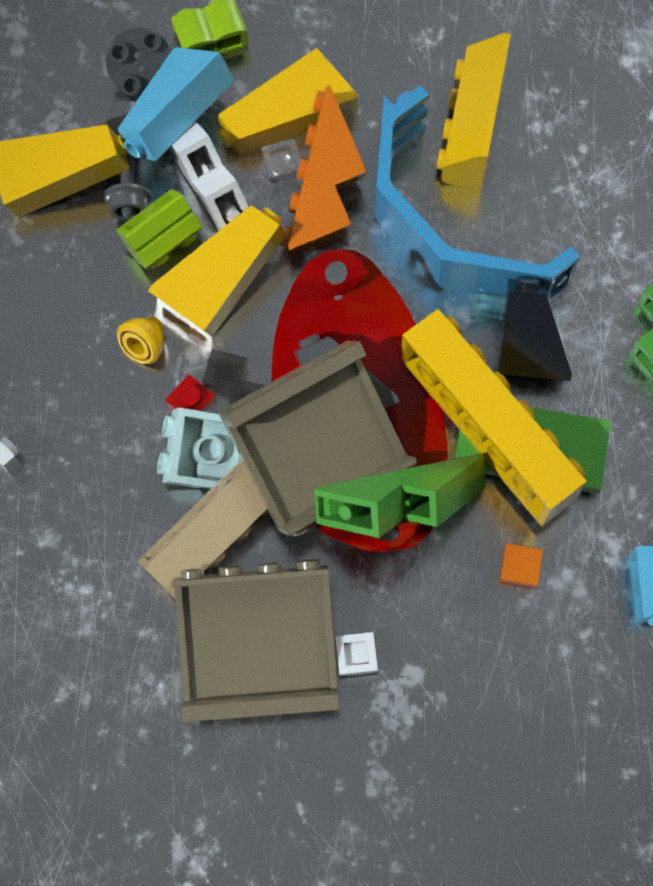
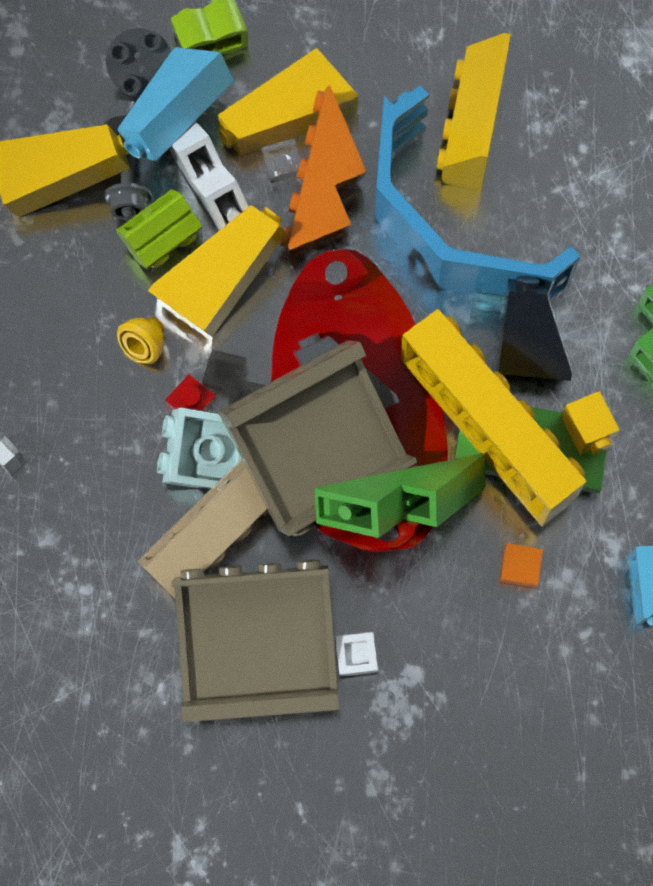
(590, 424): none -> yellow brick

